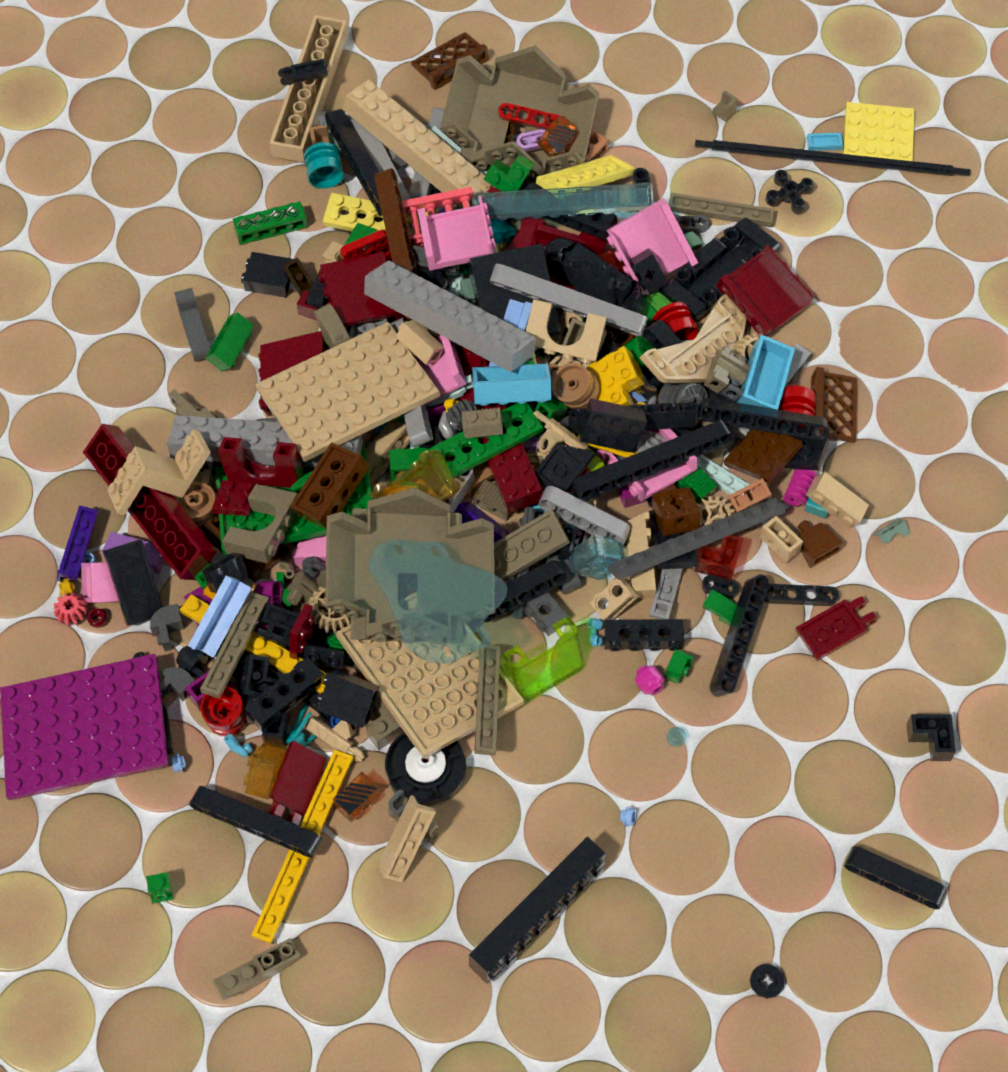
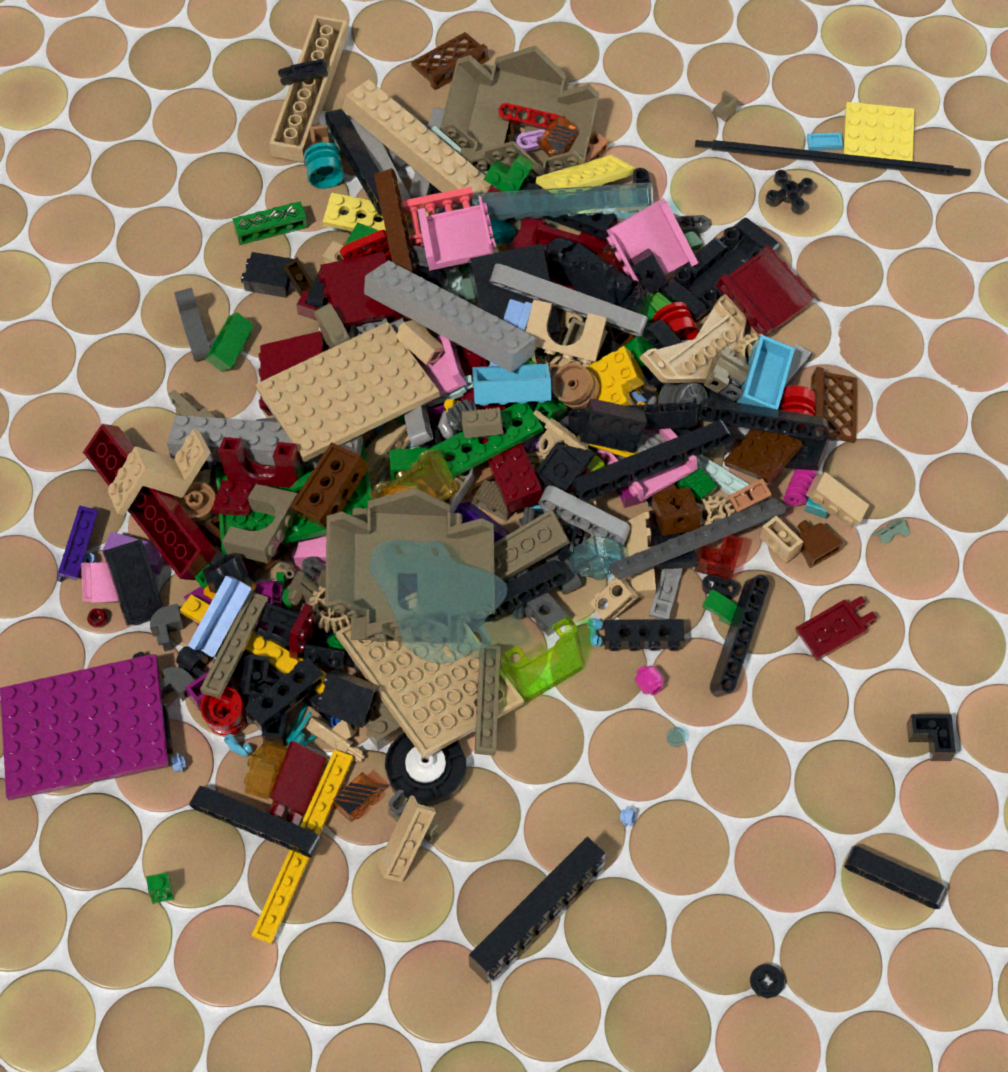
(66, 587): yellow plate -> none
(67, 615): coral gear -> none
(258, 970): dark tan slope -> none
(678, 666): green brick -> none
(720, 209): dark tan plate -> none
(800, 598): black beam -> none

